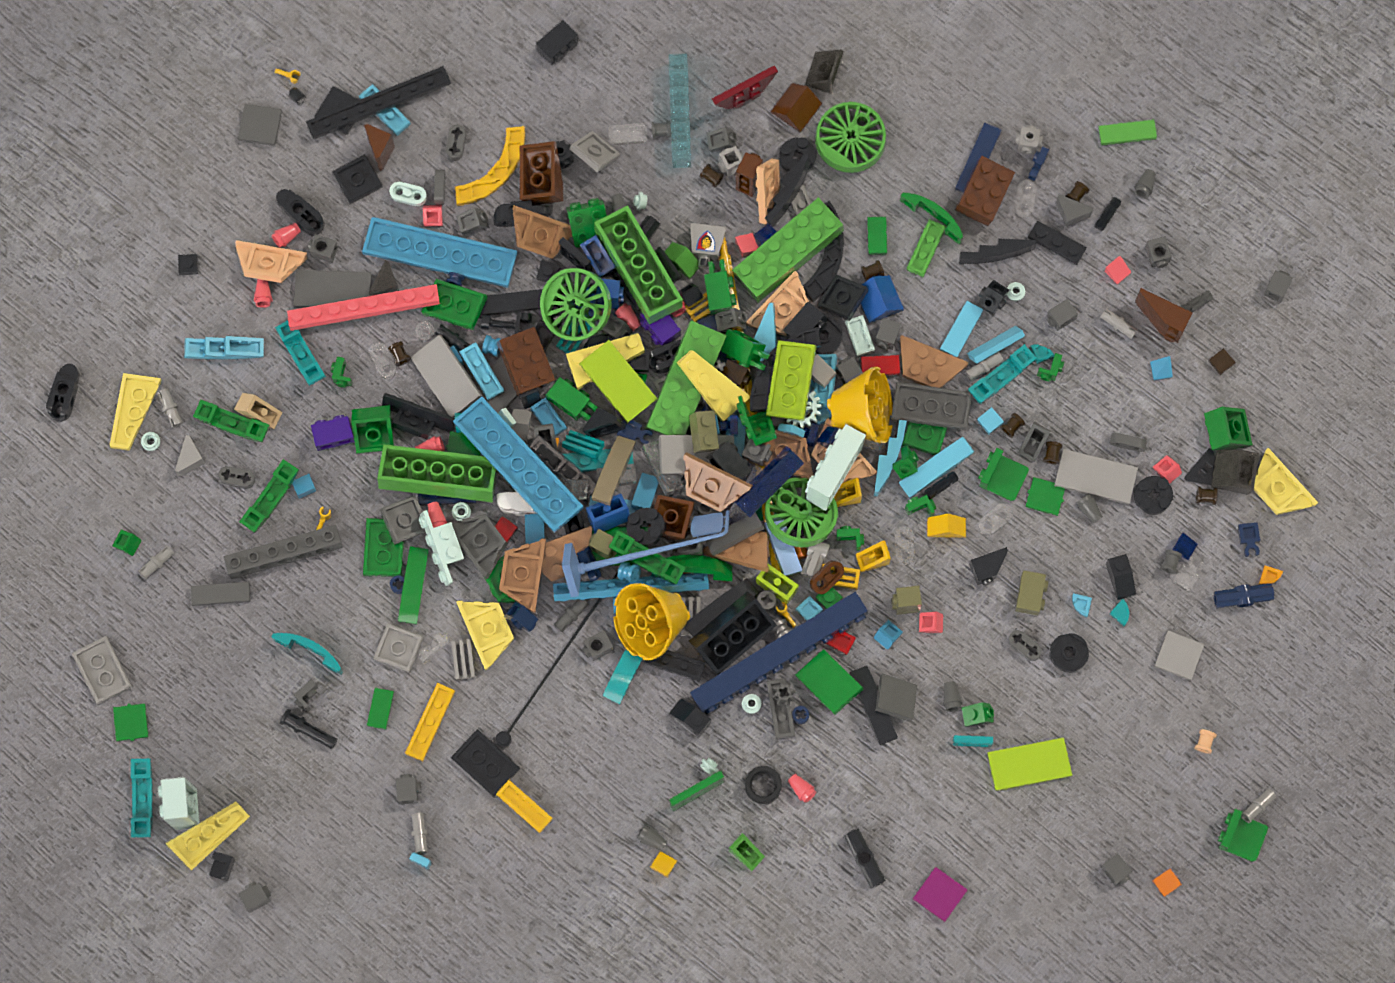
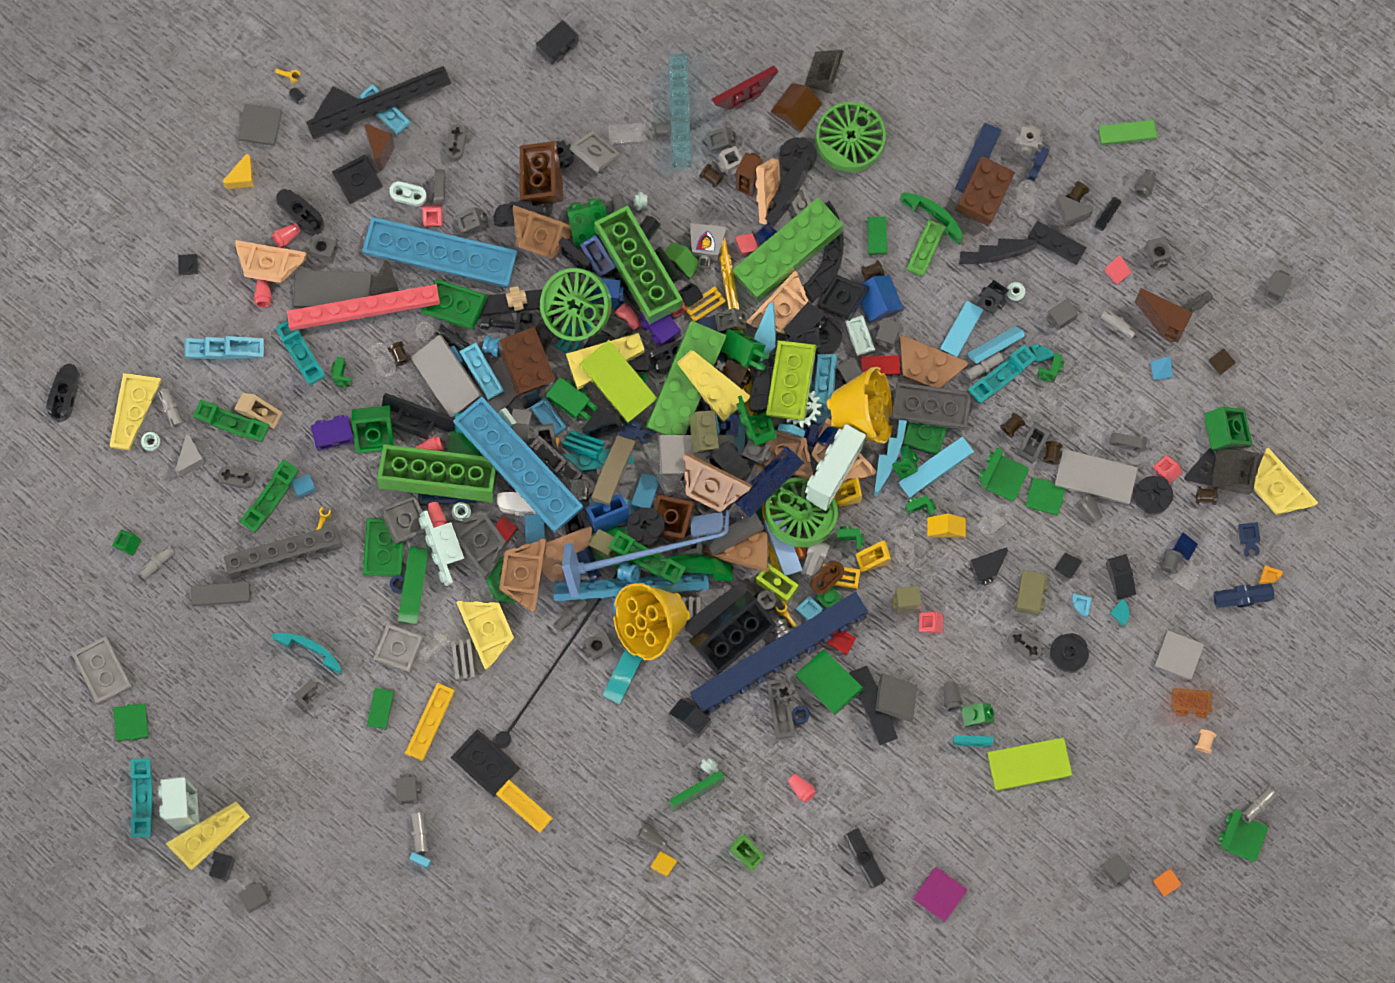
(241, 175): none -> yellow slope
(300, 725): black pin -> none
(455, 278): dark blue bush -> none
(498, 174): yellow tile -> none
(516, 298): none -> tan gear
(521, 617): dark blue brick -> none
(547, 270): black plate -> none
(679, 665): black plate -> none
(719, 289): green hinge -> none
(751, 710): light aqua plate -> none
(763, 770): black tyre -> none
(822, 372): light grey slope -> none
(888, 634): dark azure slope -> none
(941, 485): black axle -> none
(990, 421): medium azure tile -> none
(1068, 565): none -> black slope
(1191, 702): none -> clear orange bracket

